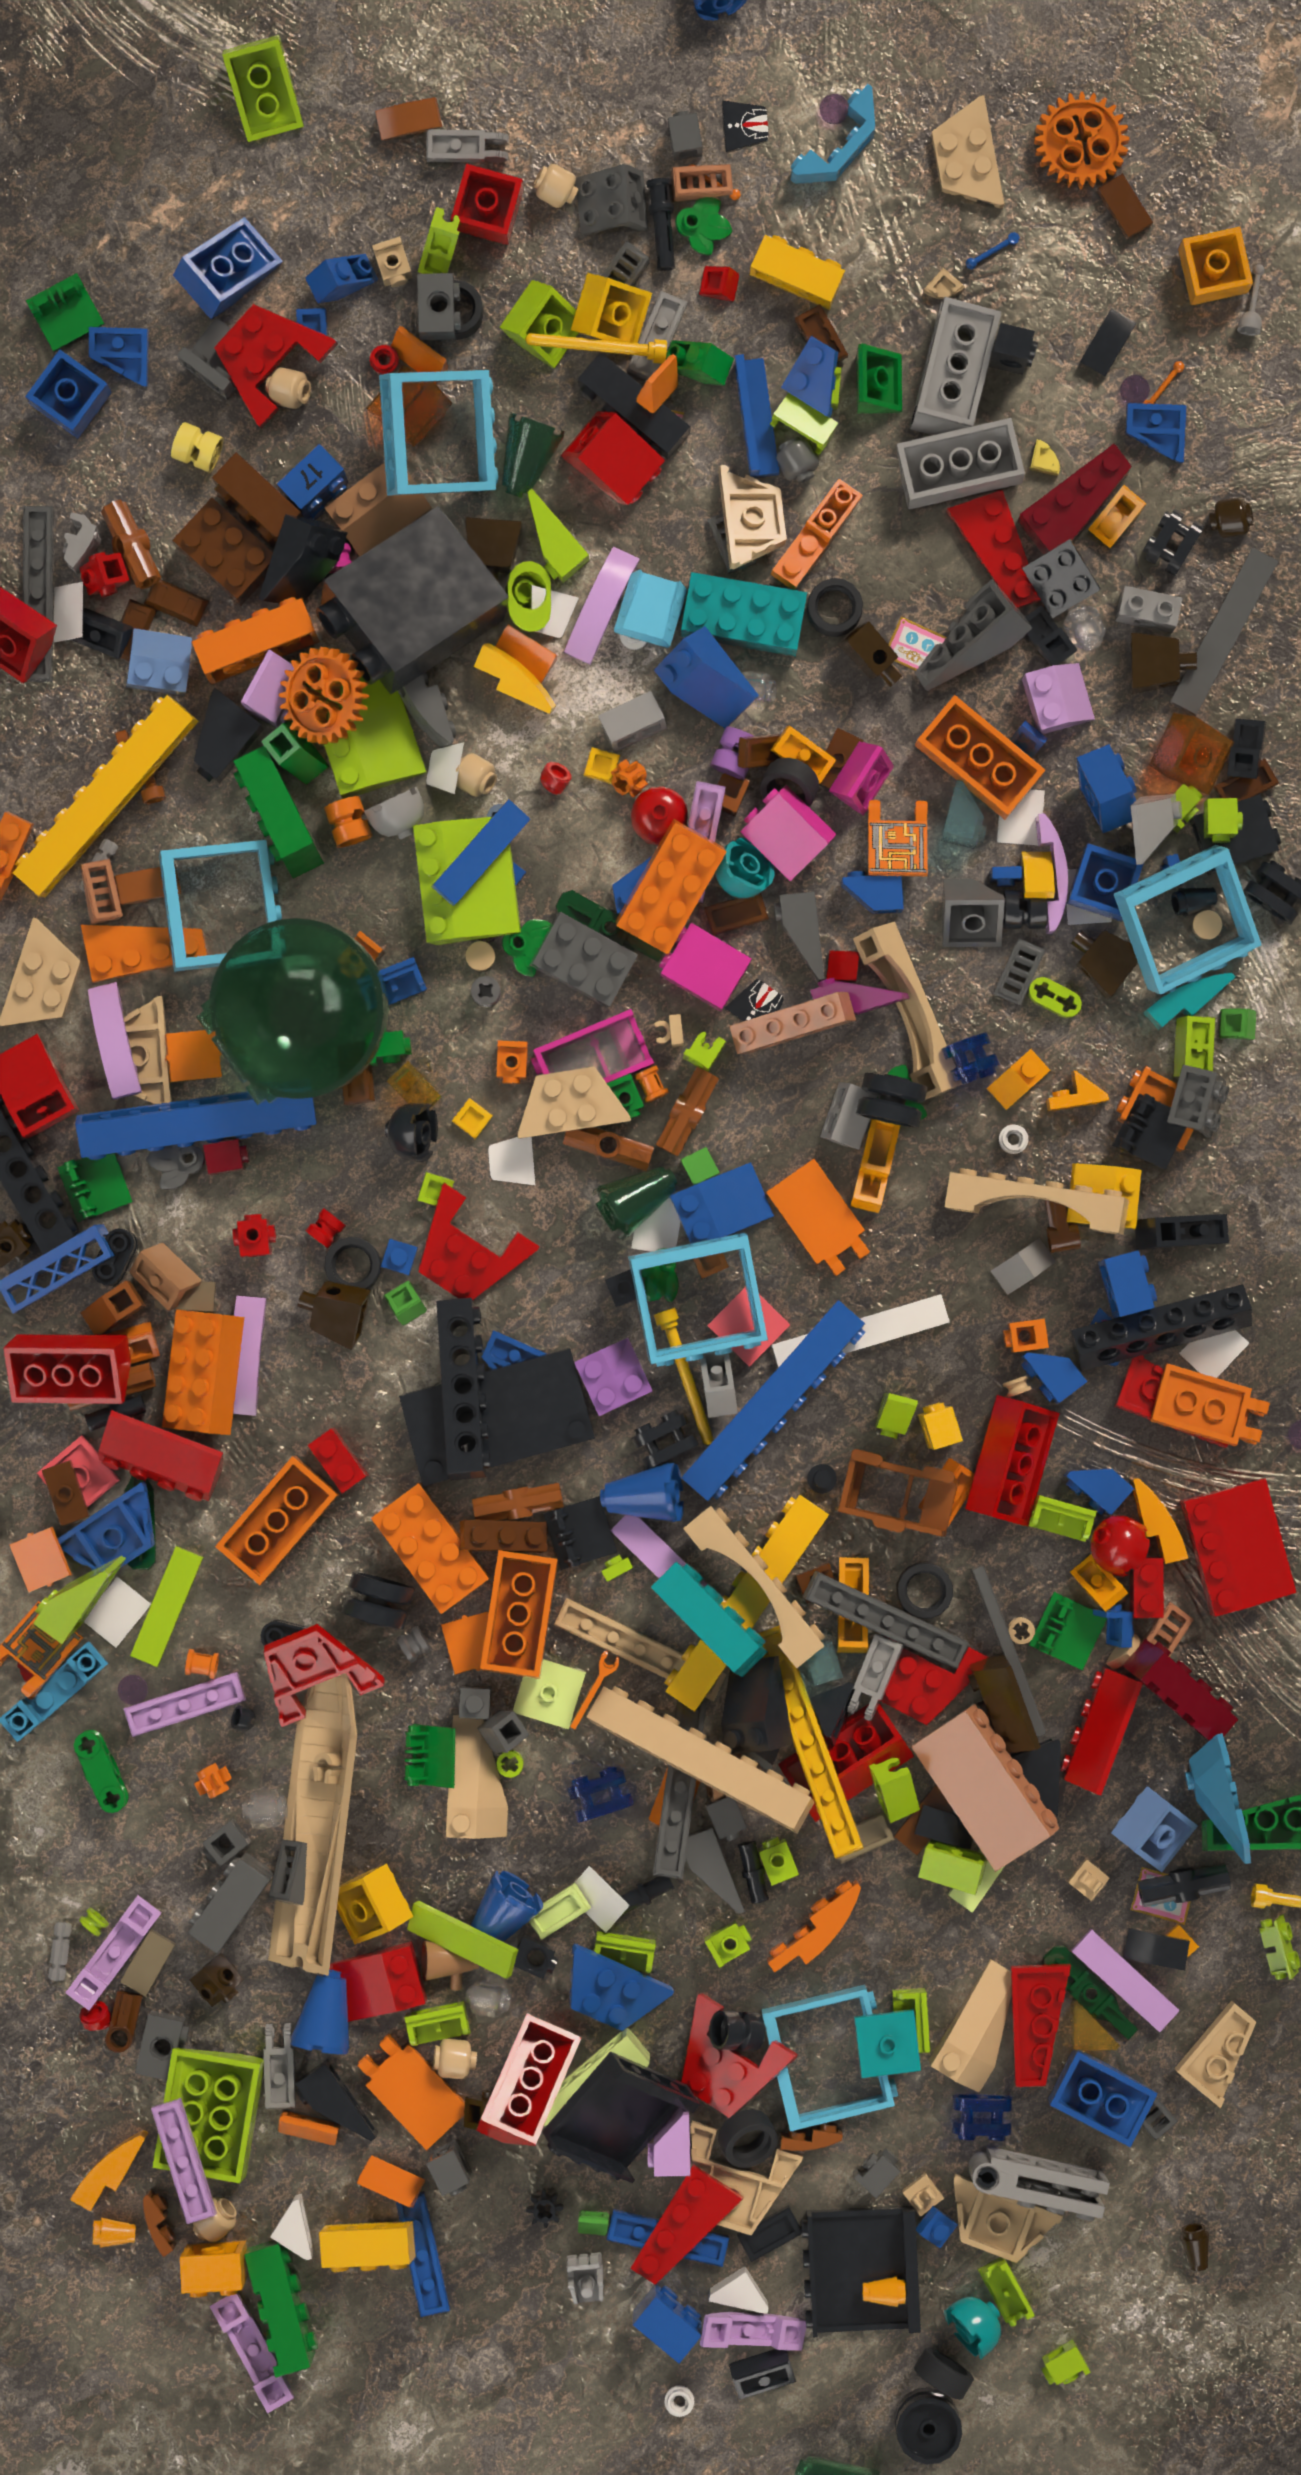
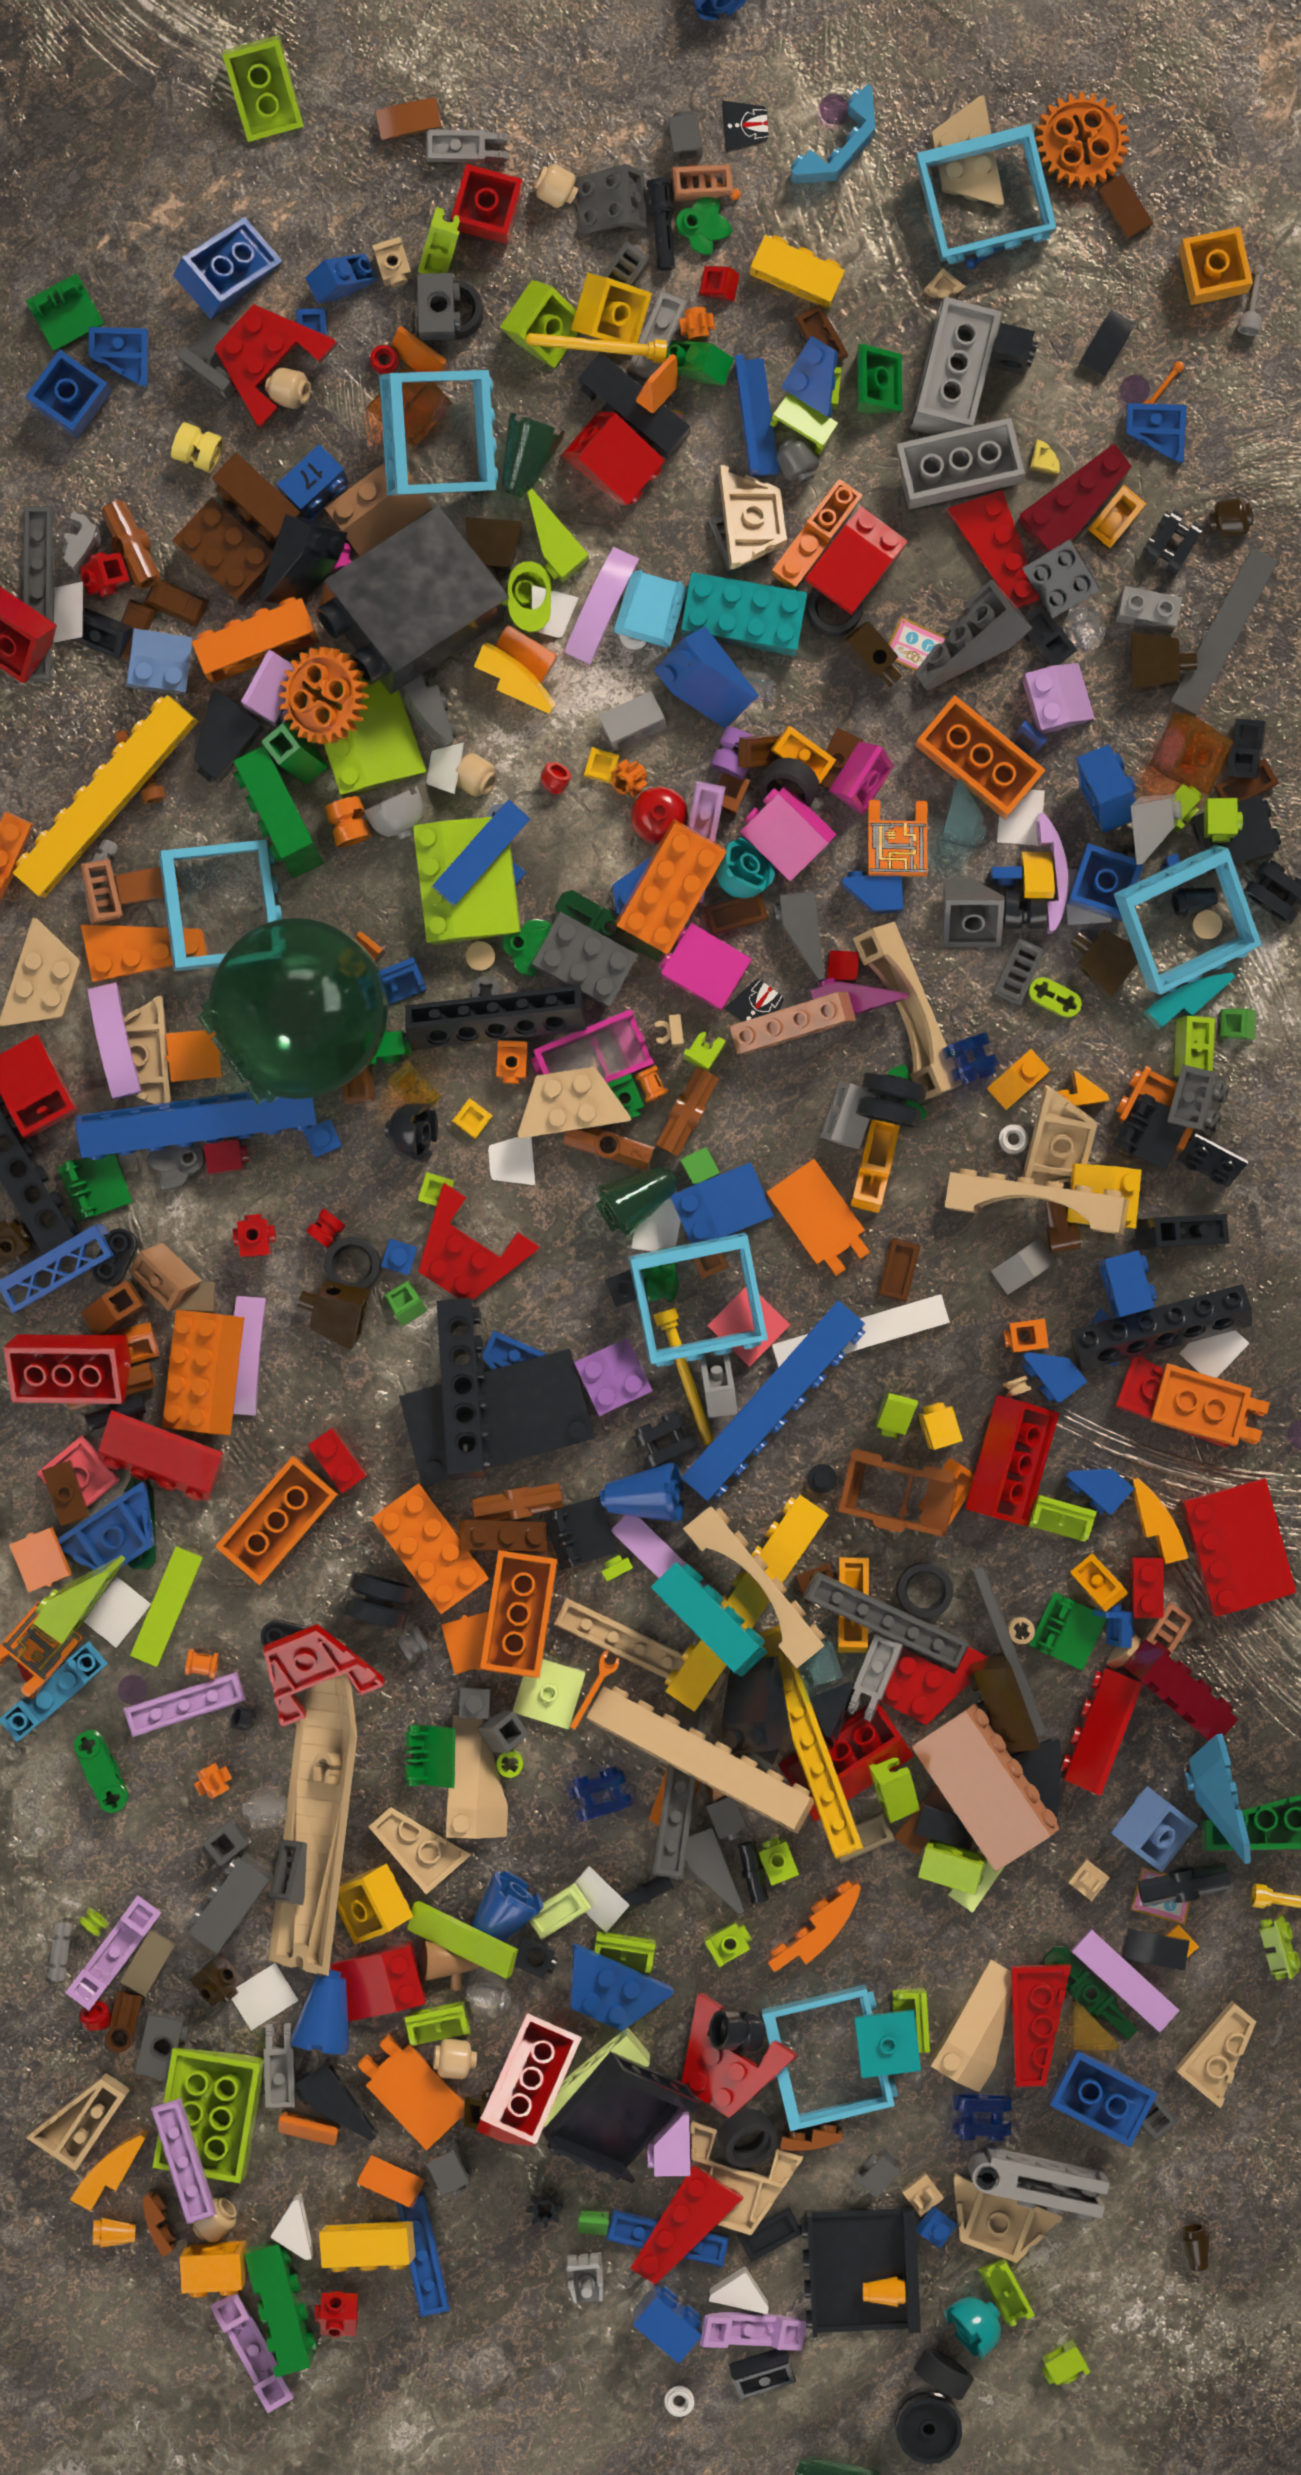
(79, 2123): none -> tan wedge
(263, 1996): none -> white sticker
(322, 1138): none -> blue plate
(337, 2314): none -> red brick
(418, 1850): none -> tan wing
(495, 1017): none -> black brick
(697, 324): none -> orange gear
(856, 560): none -> red slope
(899, 1270): none -> reddish brown tile
(976, 146): none -> medium azure window
(1059, 1138): none -> tan wing
(1119, 1544): red cylinder -> none
(1212, 1160): none -> black hinge

